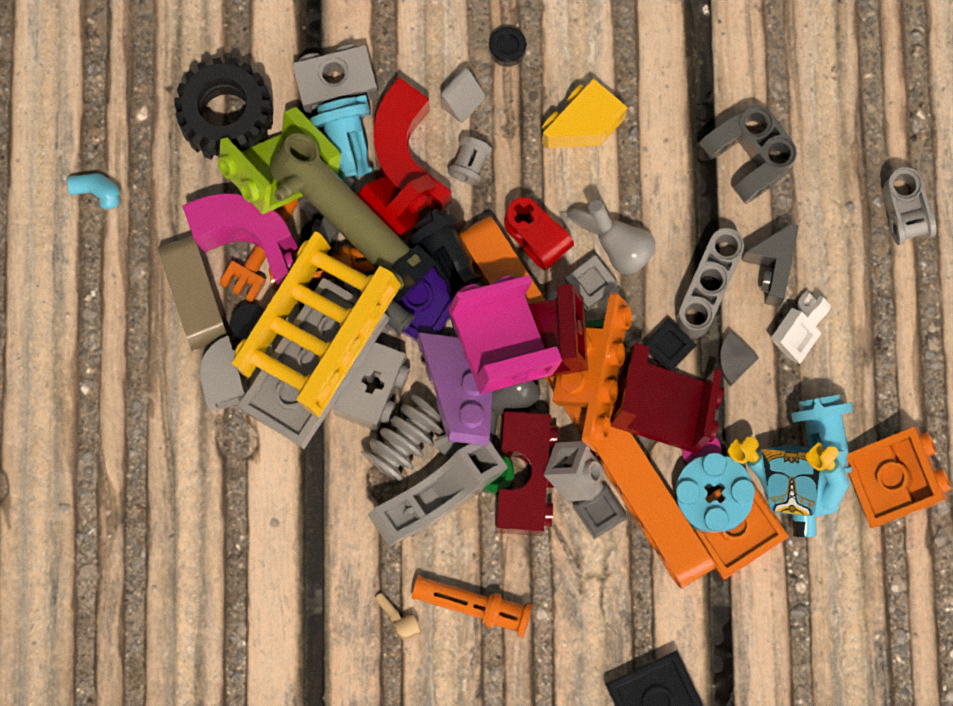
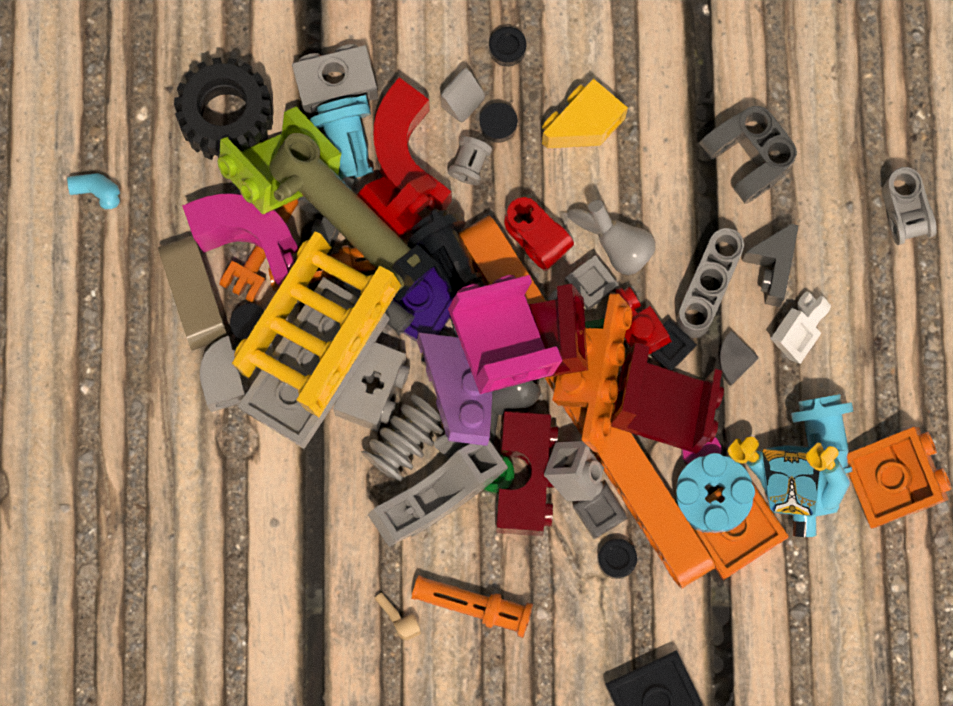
(498, 122): none -> black tile
(617, 559): none -> black tile
(645, 325): none -> red plate

